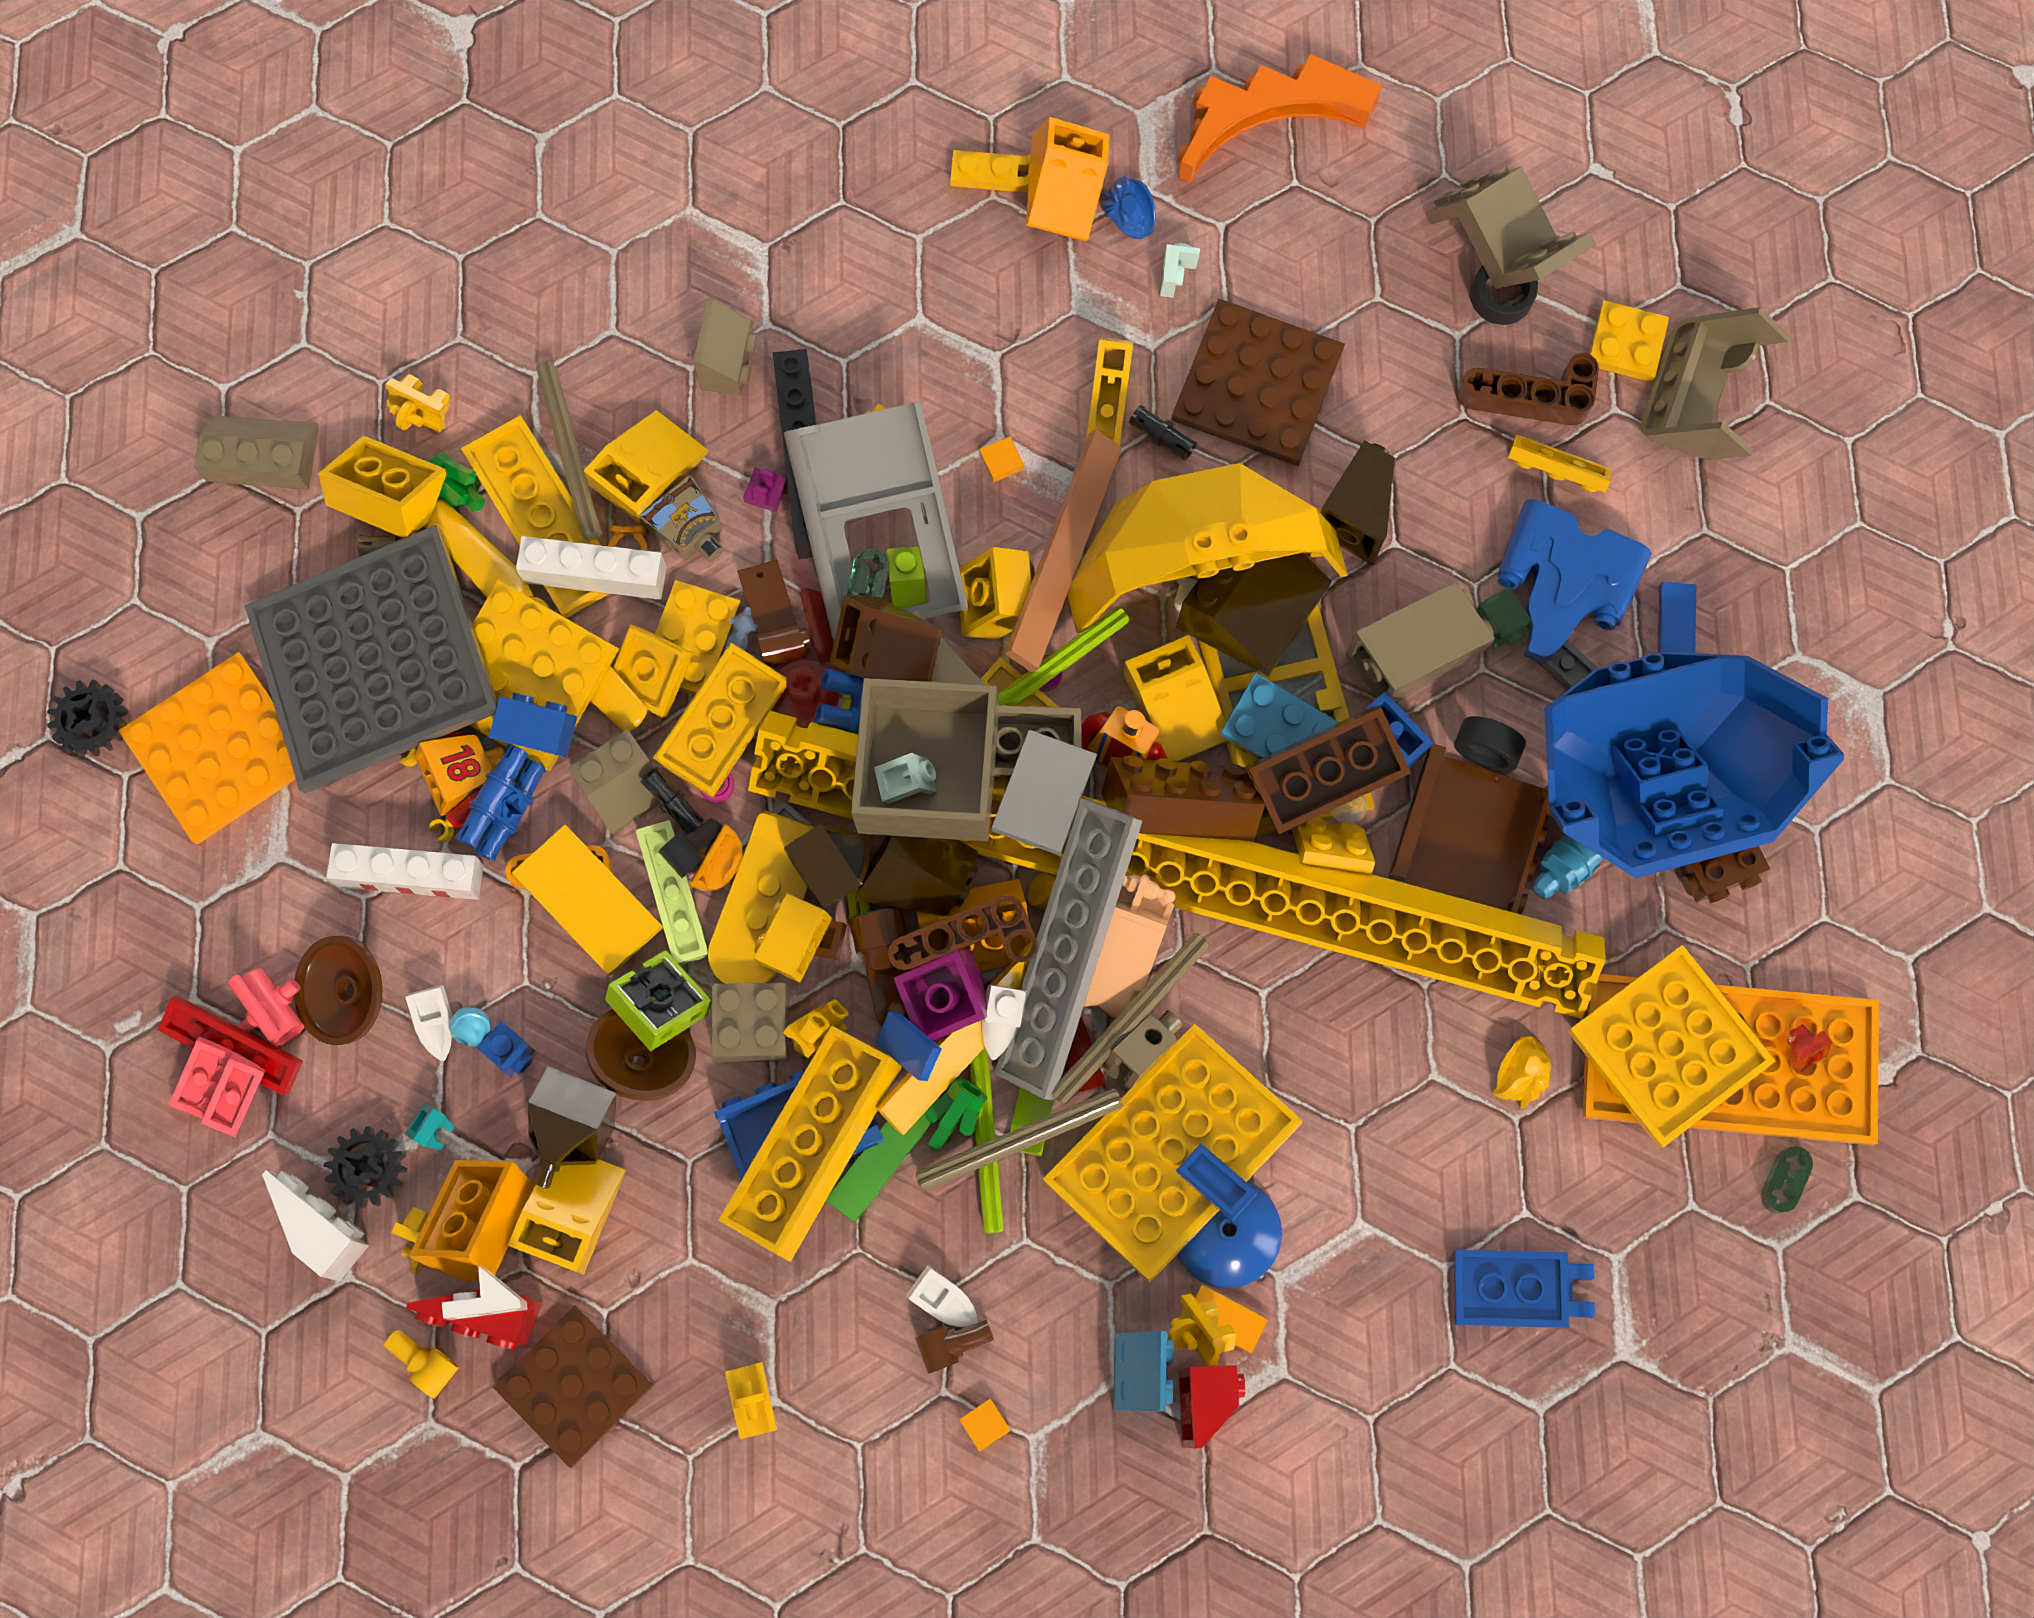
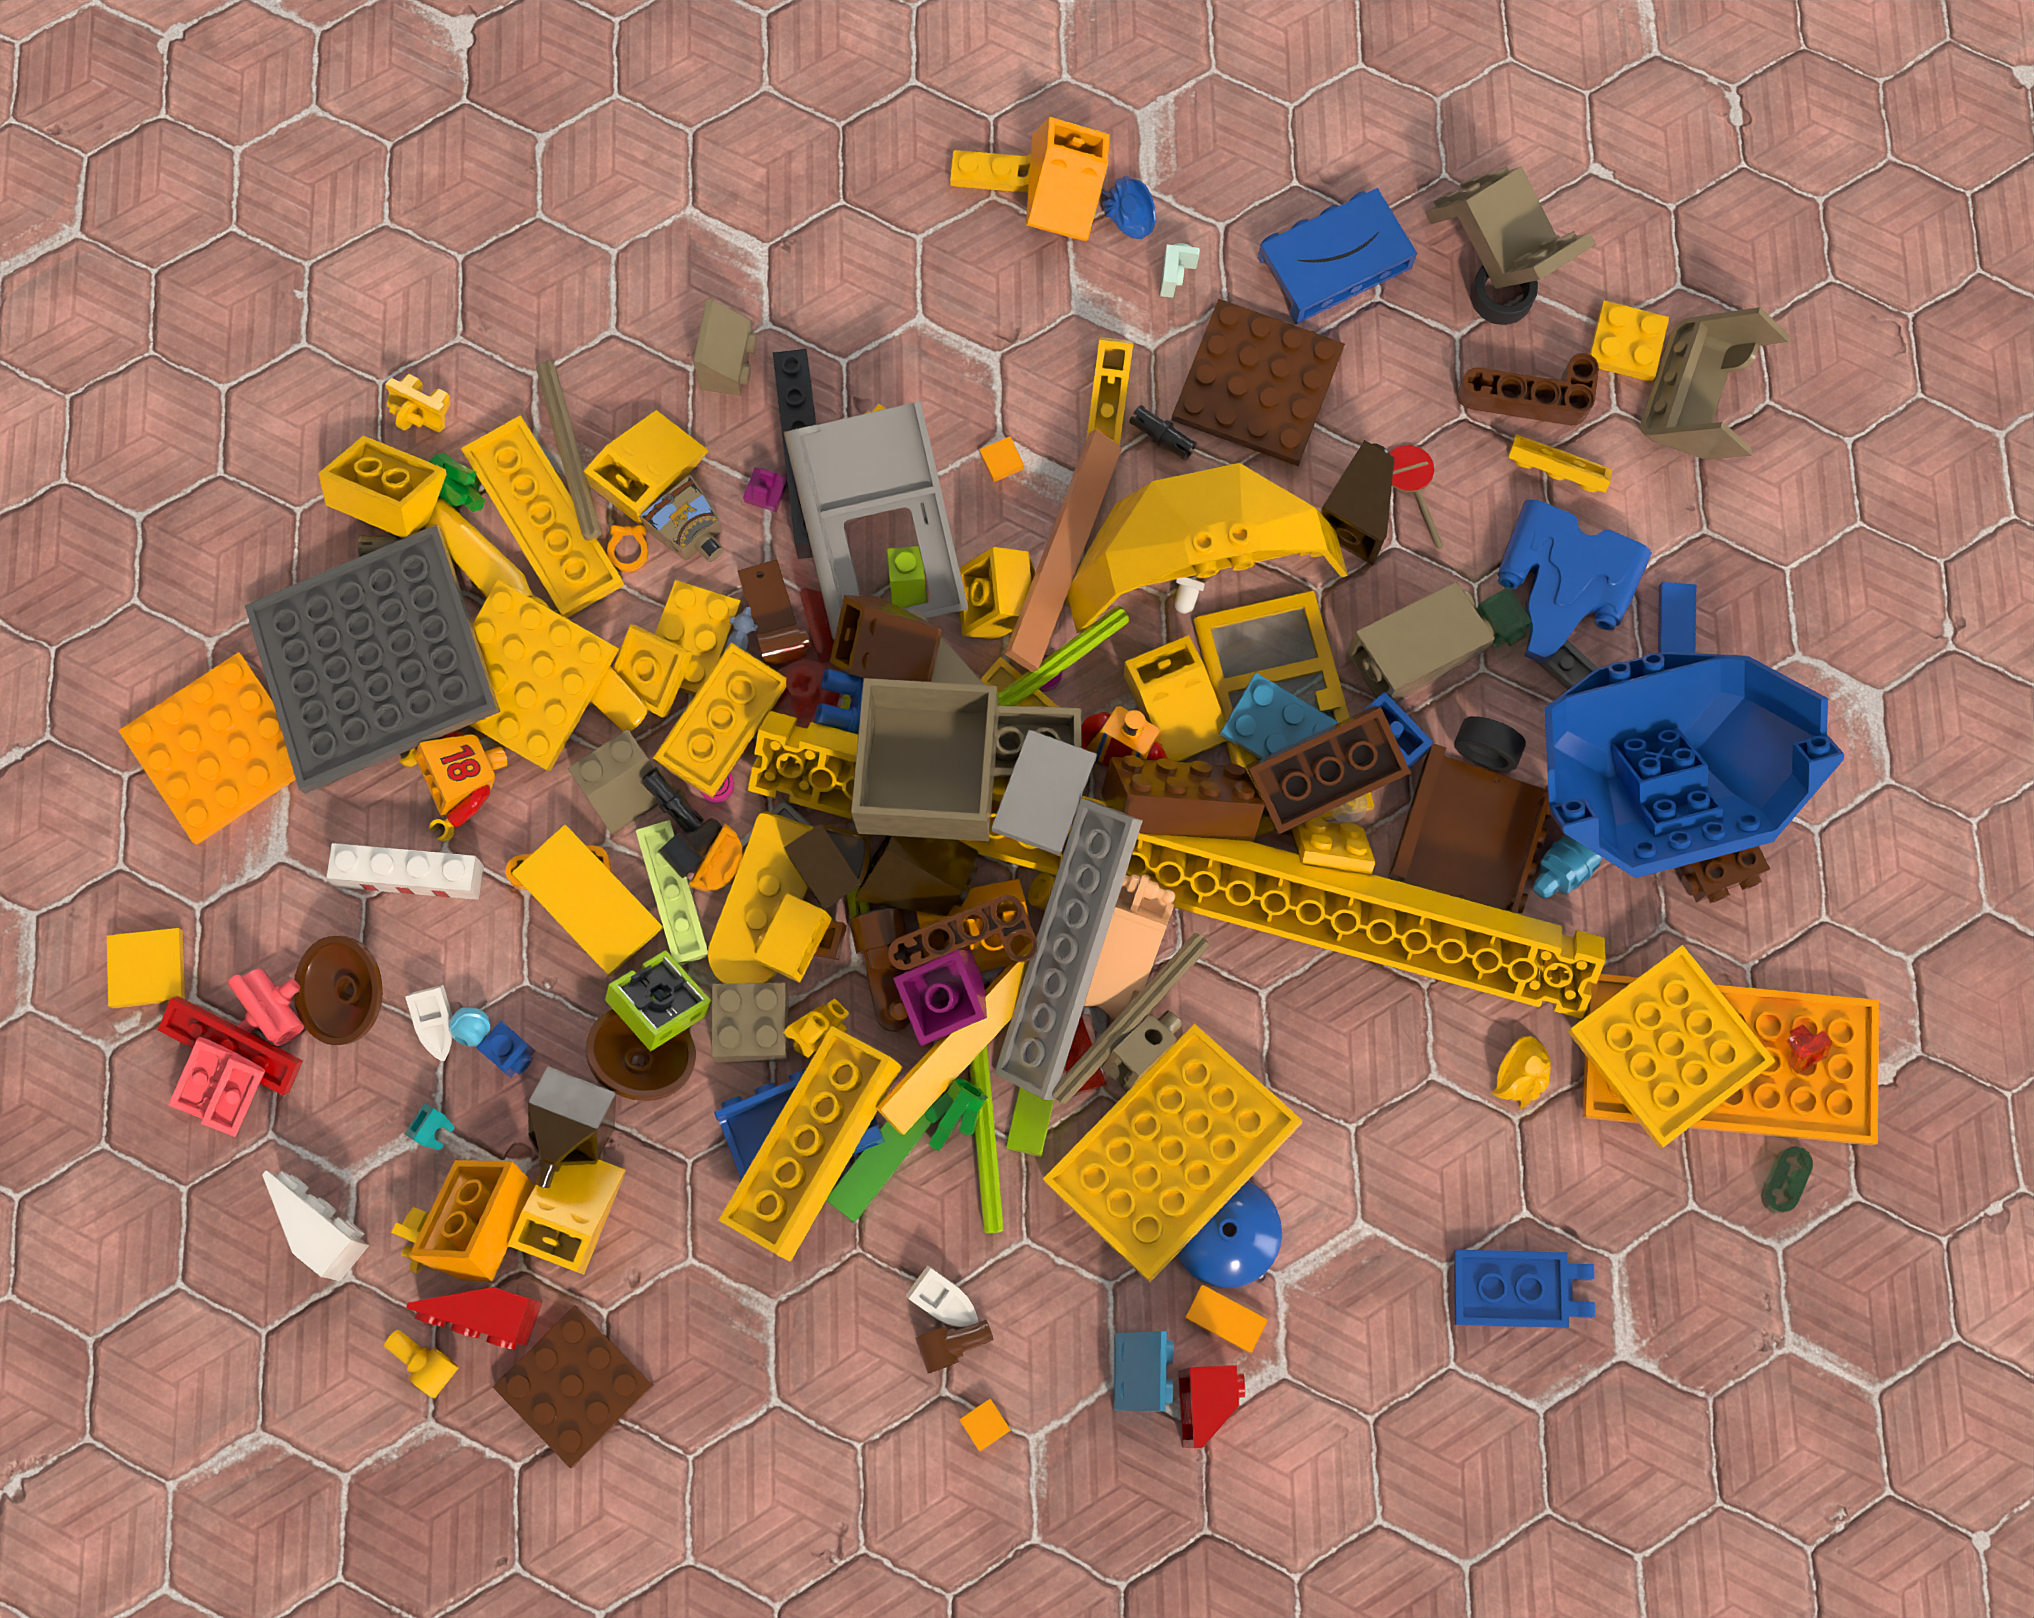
(84, 702): black gear -> none
(145, 967): none -> yellow tile
(257, 452): dark tan slope -> none
(358, 1179): black gear -> none
(494, 1299): white slope -> none
(501, 802): blue pin -> none
(533, 726): blue brick -> none
(591, 567): white brick -> none
(751, 1400): yellow hips -> none
(860, 574): clear green beam -> none
(905, 777): light aqua bracket -> none
(908, 1046): blue tile -> none
(1003, 1016): white plate -> none
(1019, 1139): dark tan axle -> none
(1198, 1330): yellow hips -> none
(1216, 1182): blue tile -> none
(1255, 609): dark brown slope -> none
(1313, 91): orange arch -> none
(1338, 254): none -> blue panel
(1412, 473): none -> red piece

